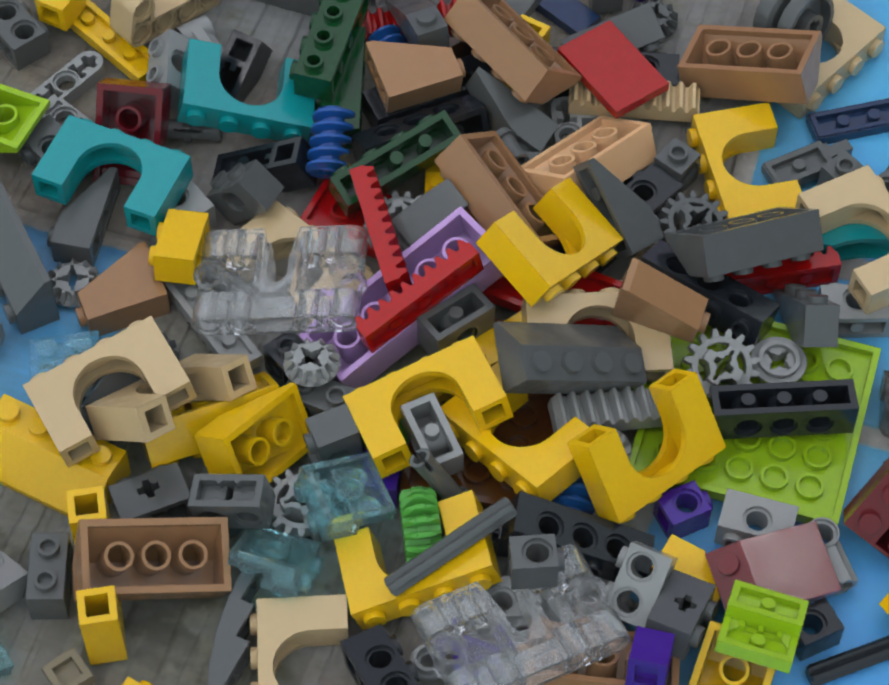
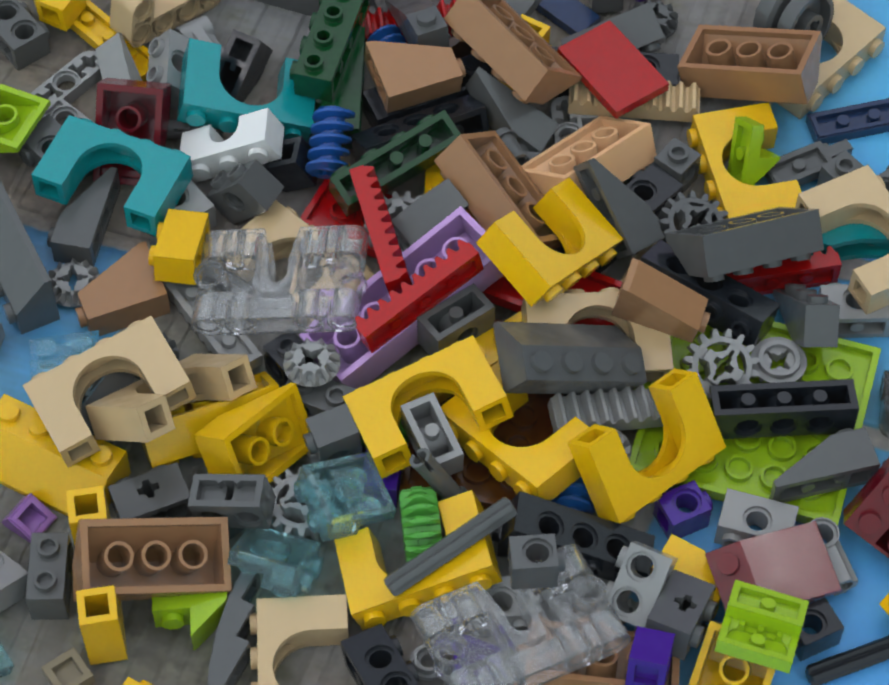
(29, 517): none -> medium lavender slope
(116, 60): none -> light grey slope
(197, 610): none -> lime slope
(256, 137): none -> white arch
(747, 159): none -> lime slope
(835, 464): none -> dark grey slope

